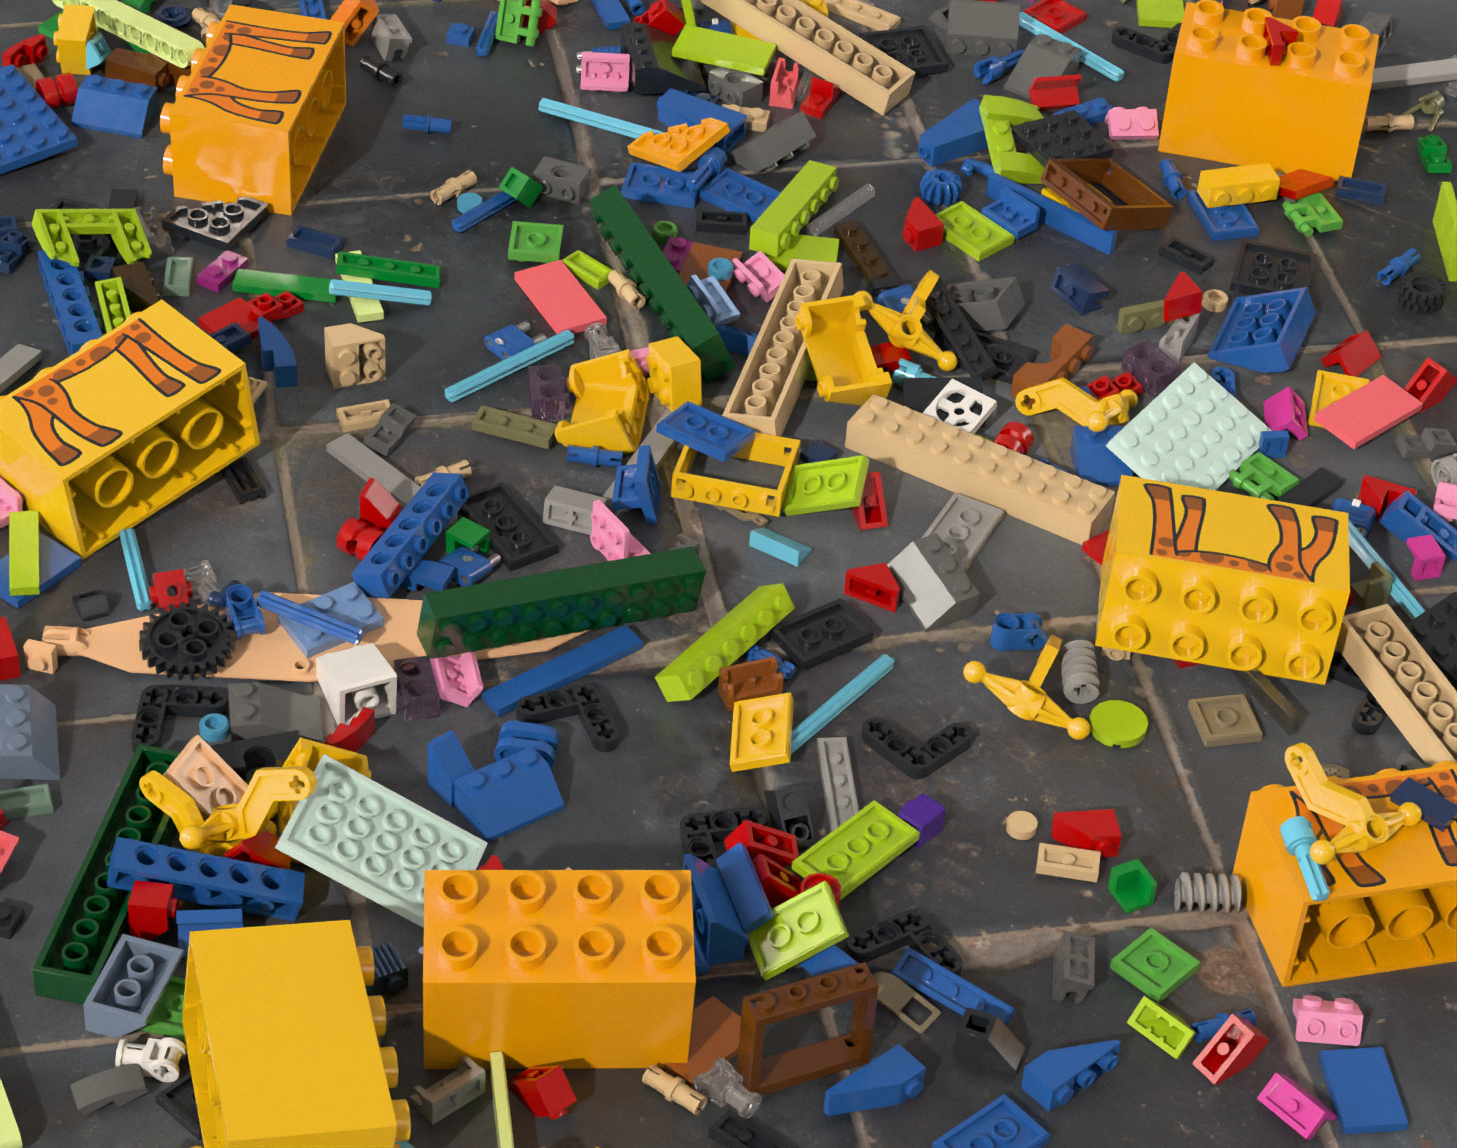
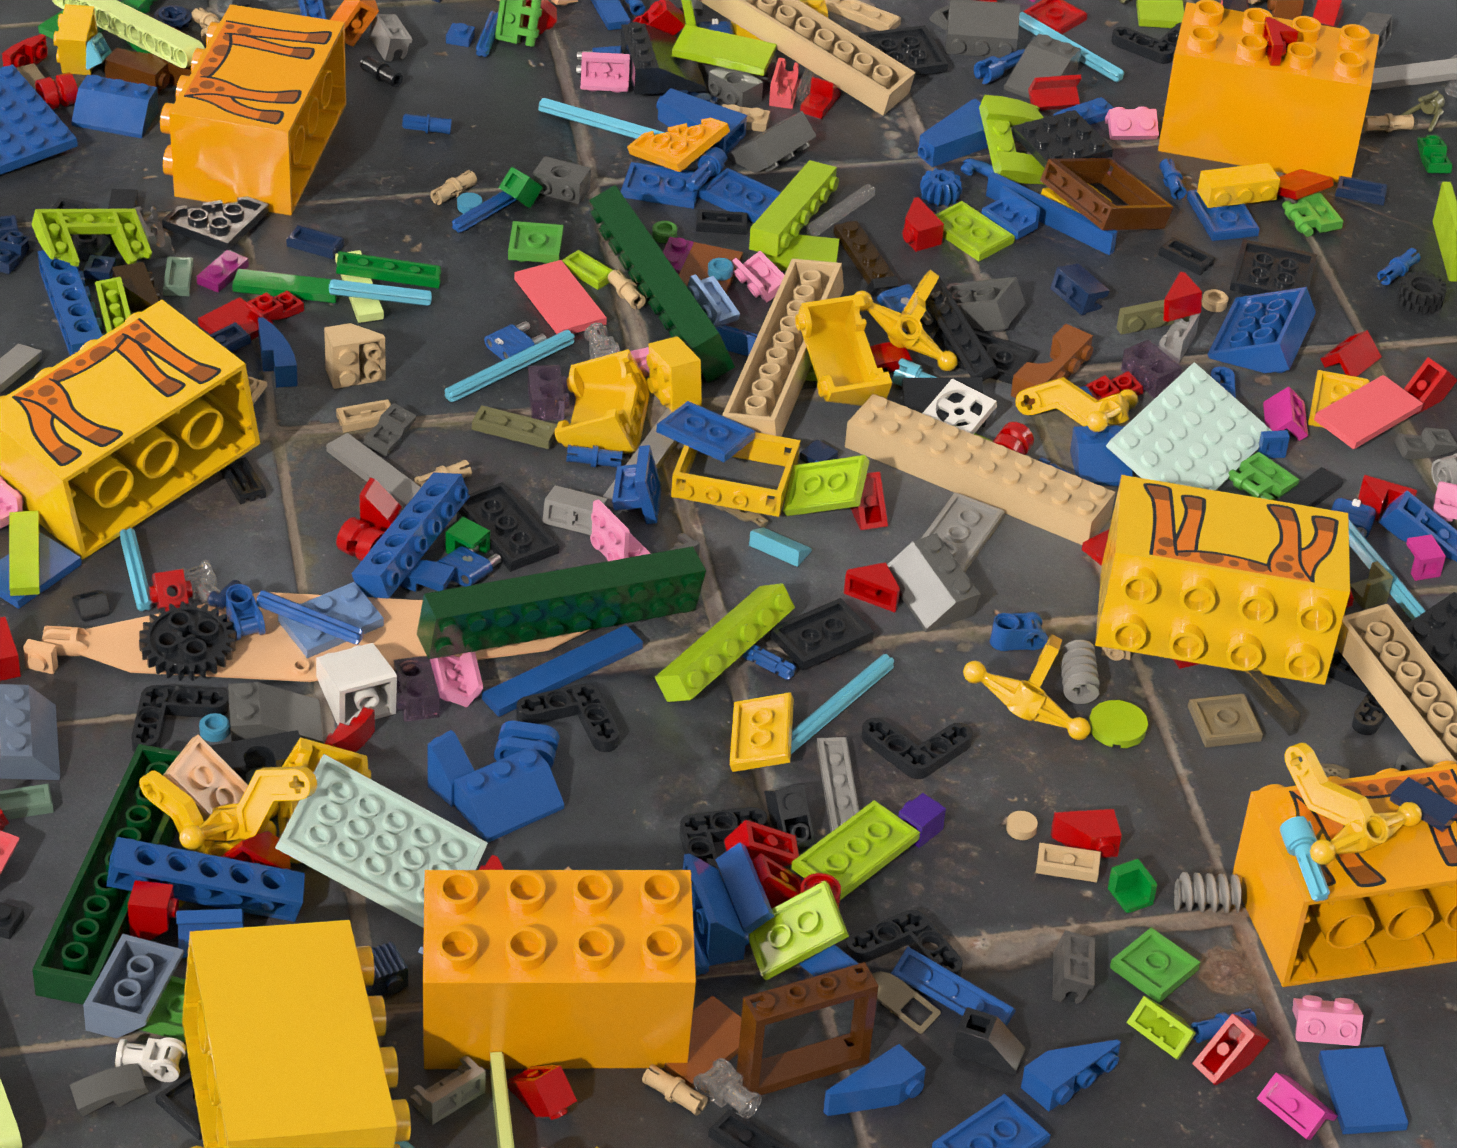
(749, 681): dark orange hinge -> none

